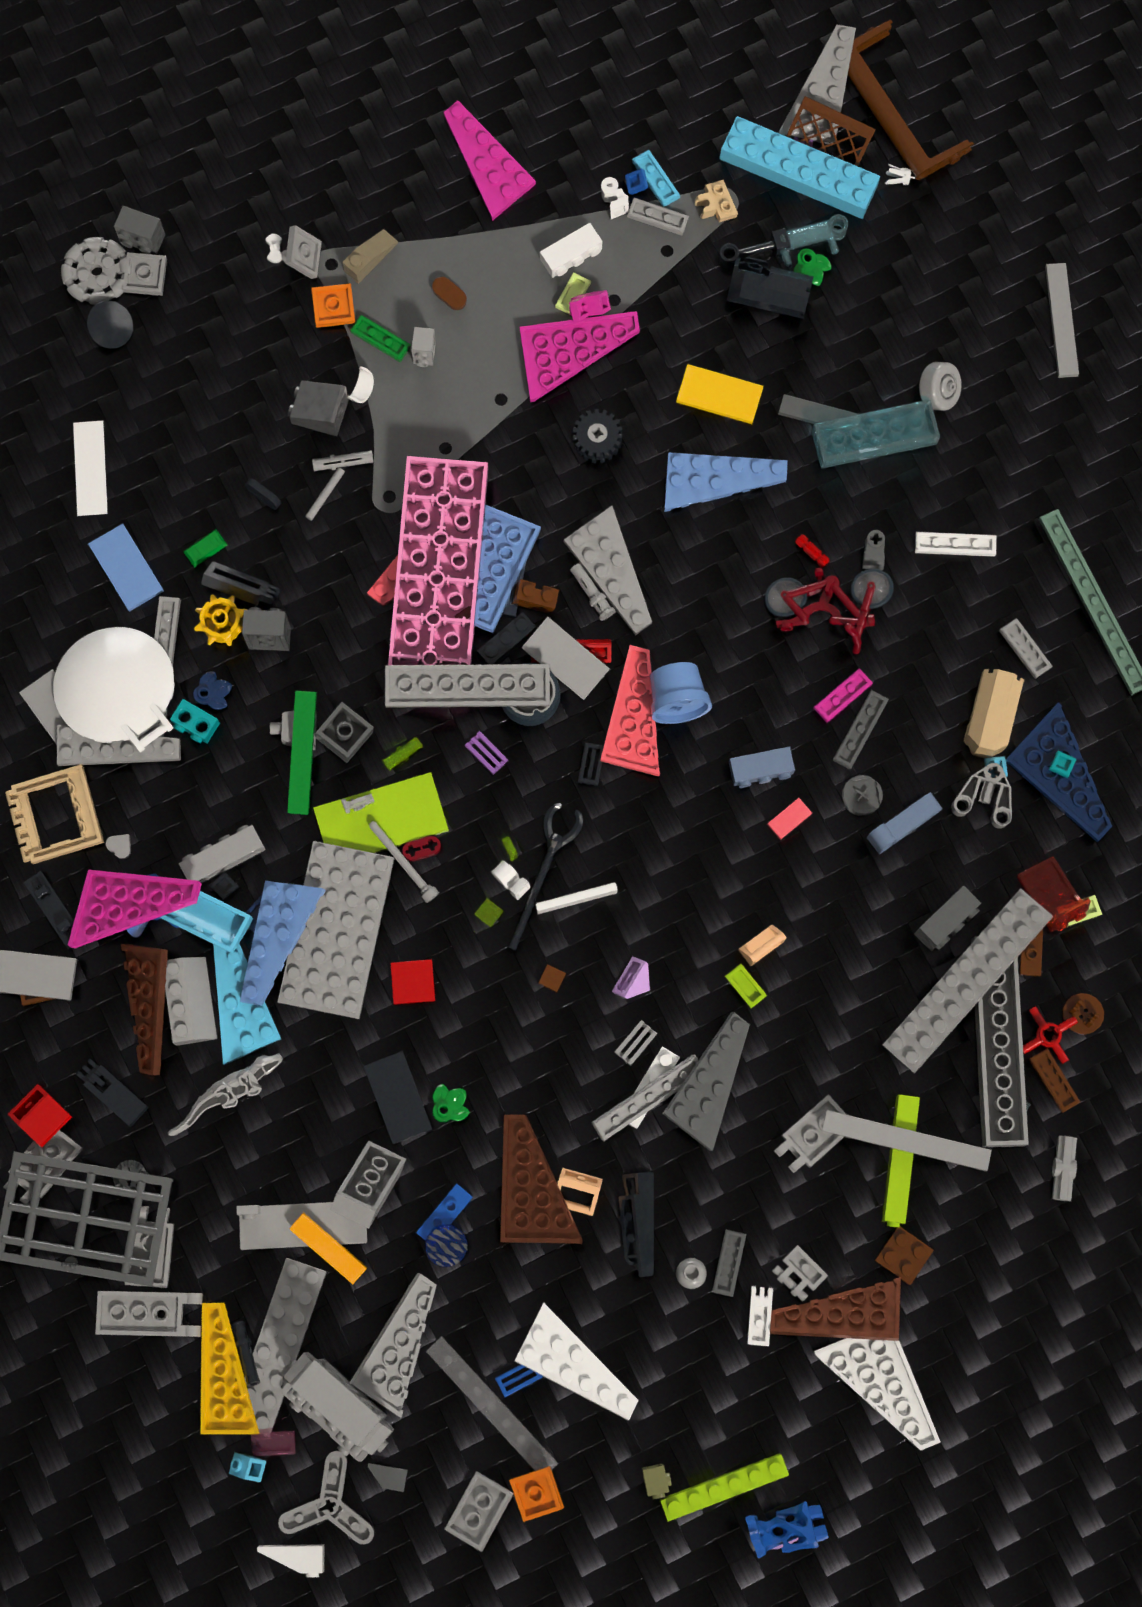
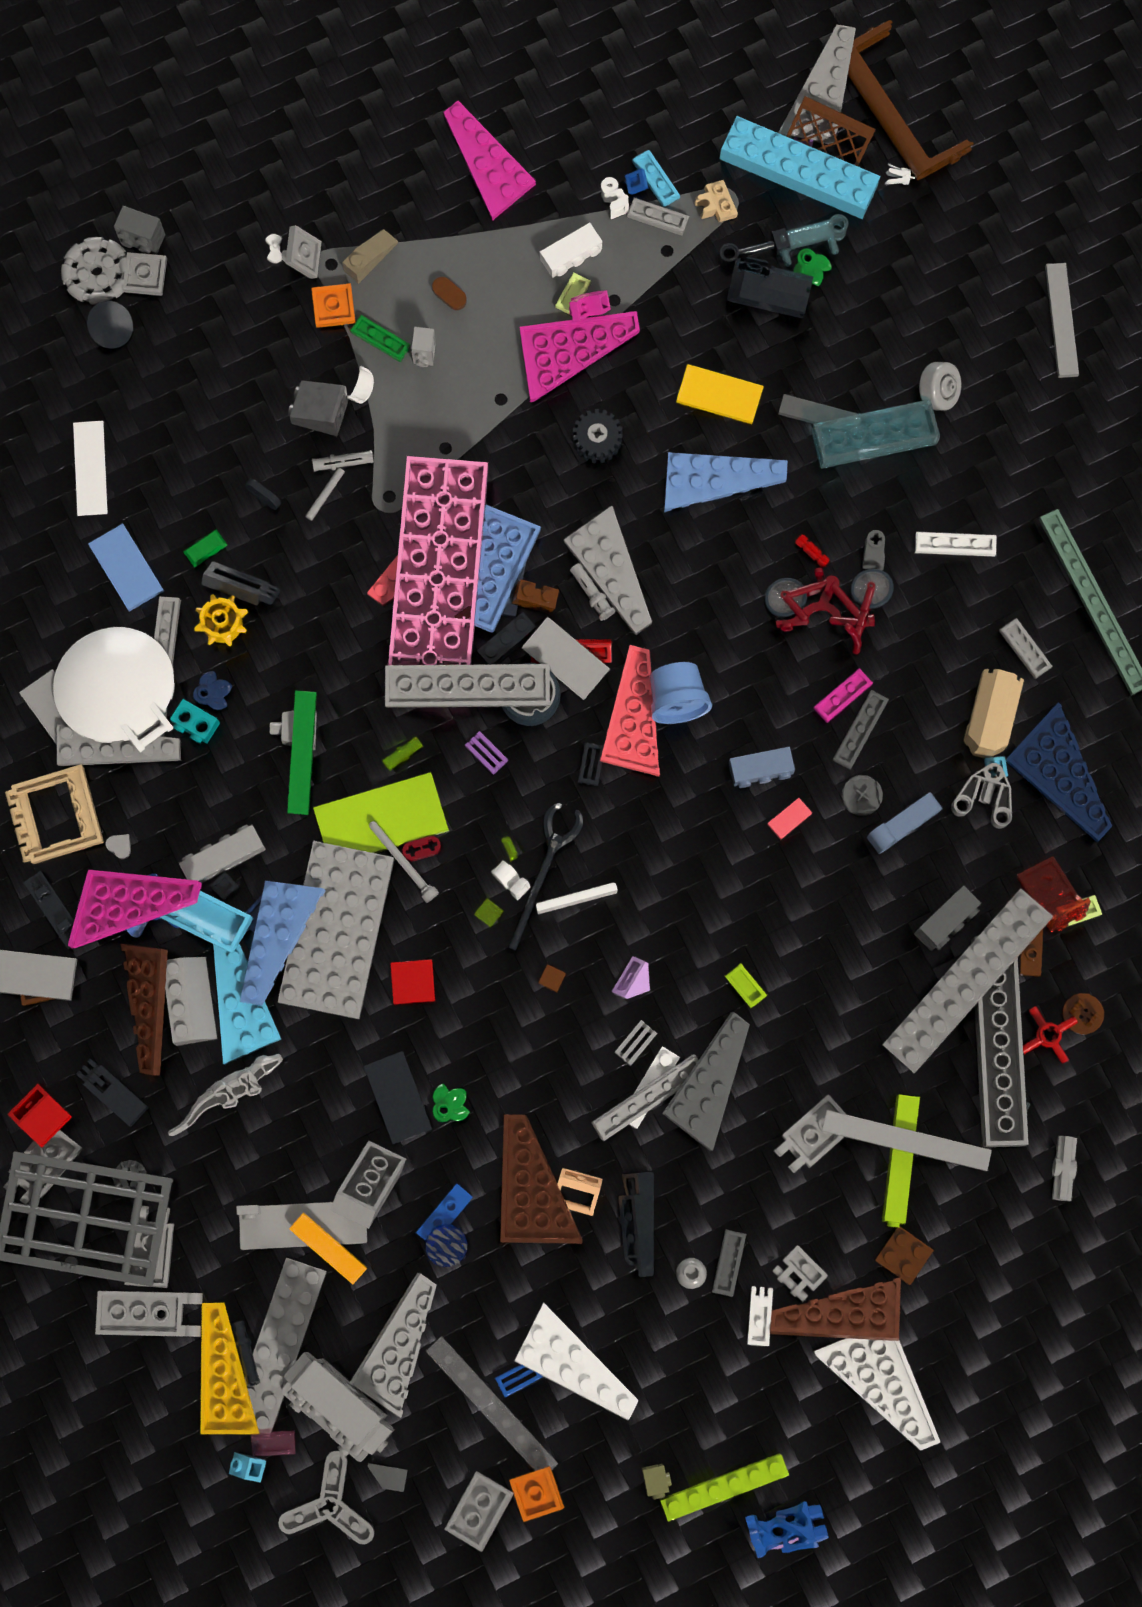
(266, 629): dark grey brick -> none
(301, 1558): white slope -> none
(344, 732): dark grey brick -> none
(357, 804): light grey piece -> none
(762, 944): light nougat tile -> none
(1054, 1080): reddish brown plate -> none
(1062, 764): teal tile -> none

